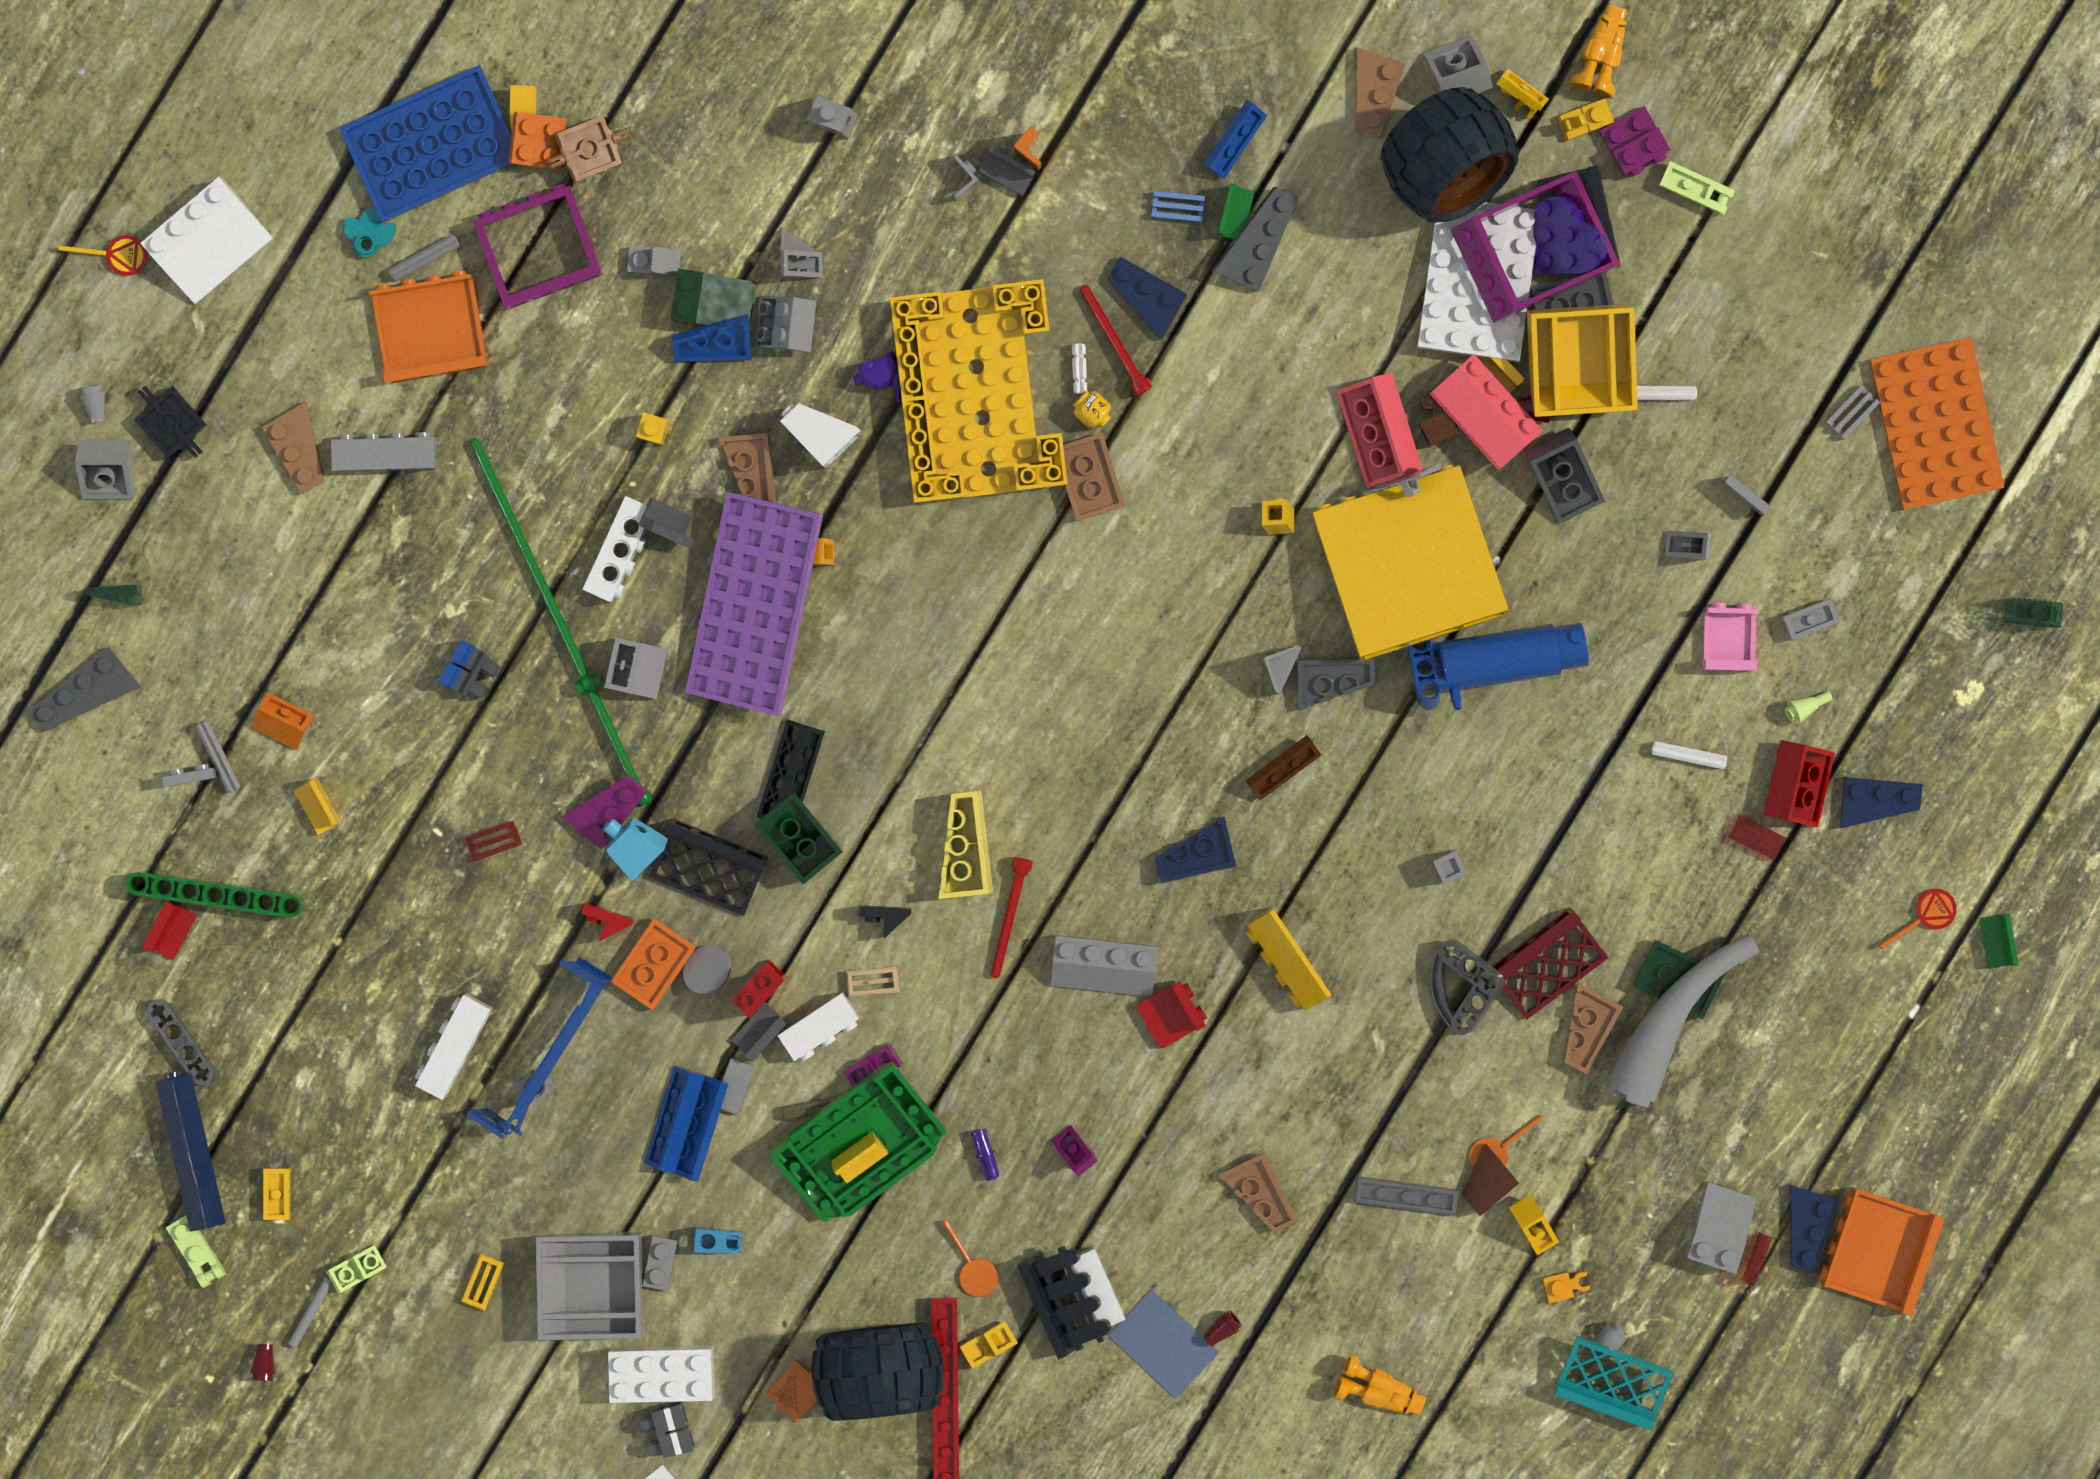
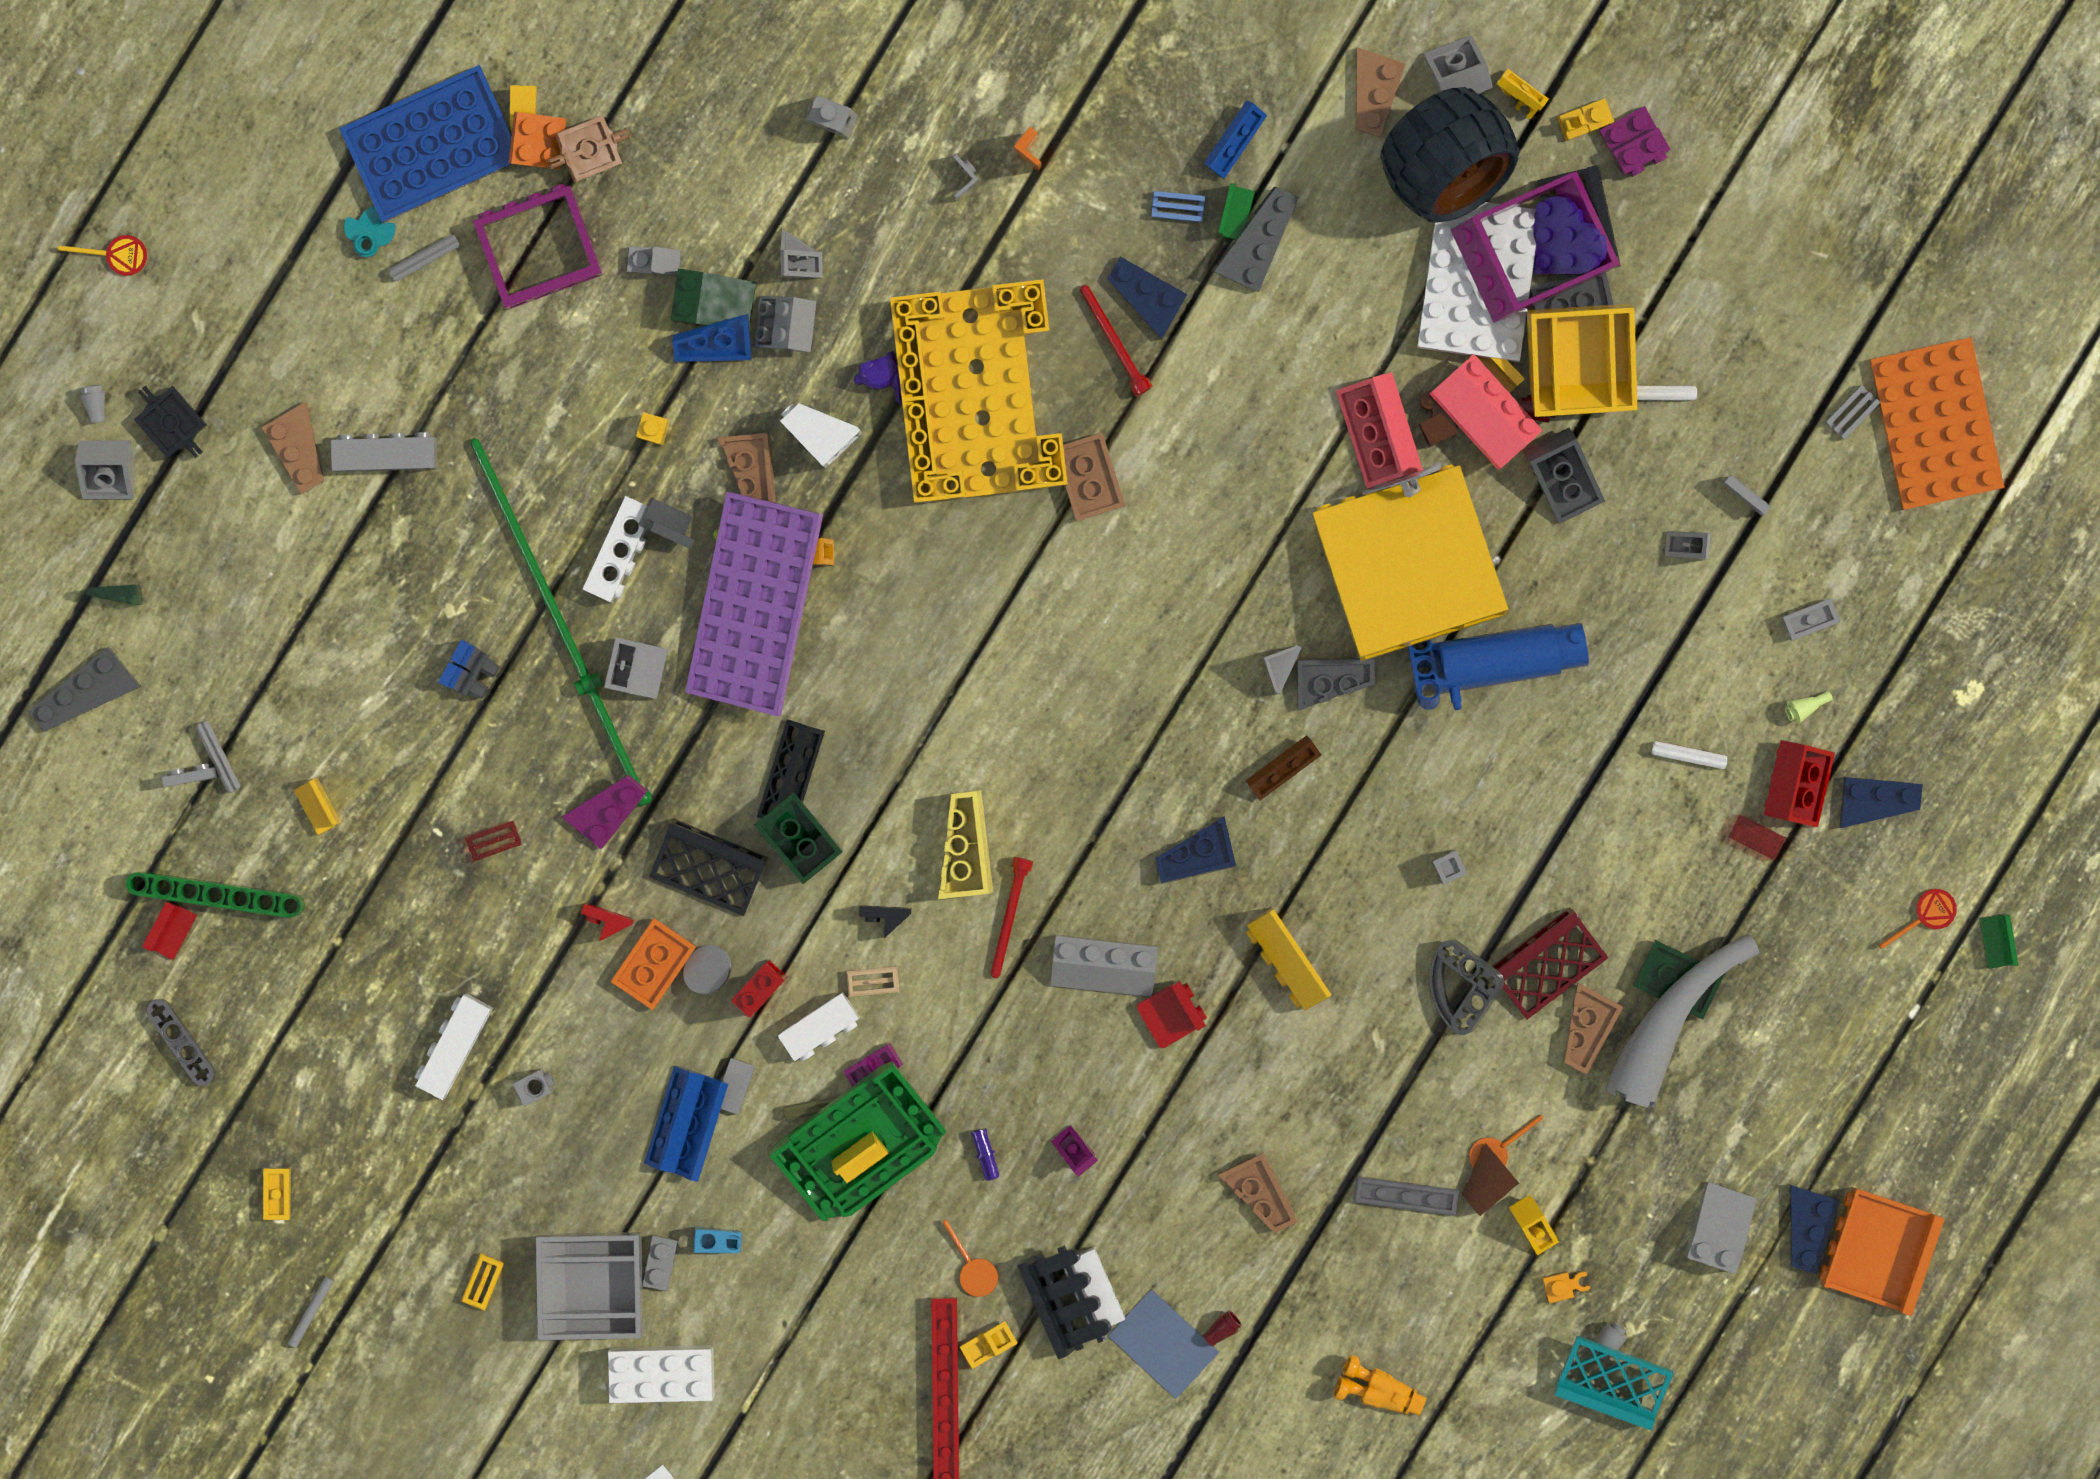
(190, 1151): dark blue brick -> none
(196, 1251): yellowish green plate -> none
(207, 240): white slope -> none
(264, 1365): dark red cone -> none
(281, 721): orange panel -> none
(356, 1269): yellowish green slope -> none
(429, 327): orange panel -> none
(597, 982): blue piece -> none
(633, 845): medium azure torso -> none
(665, 1420): dark grey hips -> none
(759, 1031): dark grey panel -> none
(794, 1391): orange piece -> none
(877, 1371): black wheel -> none
(1006, 171): dark grey panel -> none
(1079, 368): white axle -> none
(1092, 409): yellow head -> none
(1278, 516): yellow brick -> none
(1602, 49): light orange piece -> none
(1696, 187): yellowish green plate -> none
(1729, 637): bright pink panel -> none
(1756, 1258): clear red tile -> none
(2033, 612): clear green brick -> none

